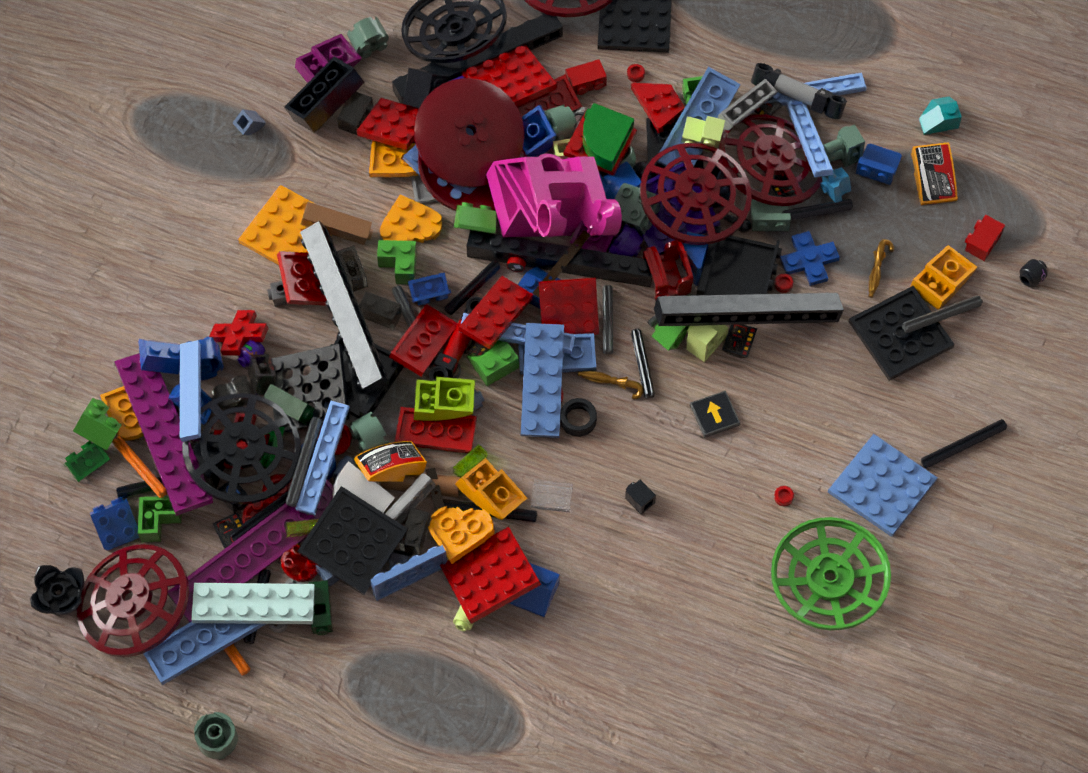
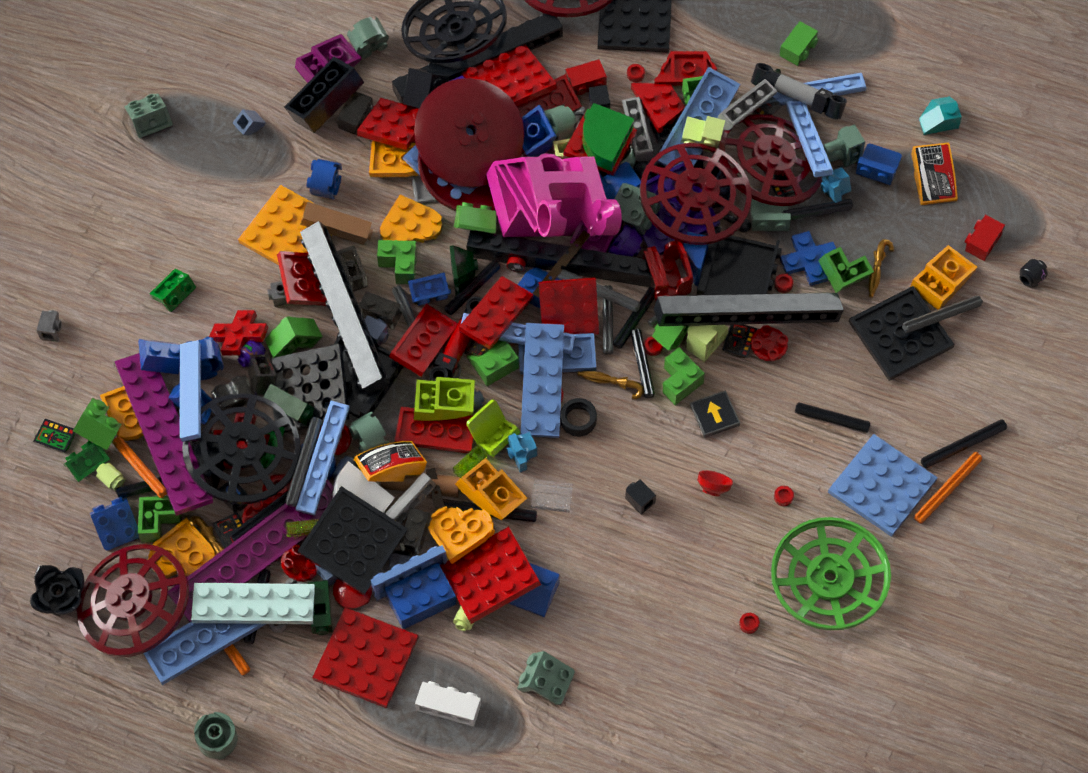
(49, 325): none -> flat silver brick
(55, 435): none -> piece
(110, 476): none -> yellowish green brick
(148, 115): none -> sand green bracket
(173, 289): none -> green bracket
(186, 545): none -> light orange plate
(207, 533): none -> pearl gold piece
(291, 334): none -> bright green brick
(324, 178): none -> blue brick
(349, 597): none -> red dish
(365, 657): none -> red plate
(377, 329): none -> sand blue brick
(420, 596): none -> blue brick
(448, 703): none -> white brick
(463, 267): none -> dark green slope
(491, 428): none -> lime bracket
(521, 449): none -> dark azure brick
(546, 677): none -> sand green bracket
(599, 96): none -> black brick
(606, 293): none -> dark grey axle
(634, 318): none -> black axle
(641, 143): none -> light grey brick
(652, 346): none -> red tile
(682, 66): none -> red wing
(684, 376): none -> bright green brick
(714, 482): none -> red piece
(749, 623): none -> red tile
(769, 343): none -> red dish
(798, 43): none -> bright green brick
(832, 417): none -> black axle
(841, 272): none -> bright green brick
(948, 487): none -> orange axle

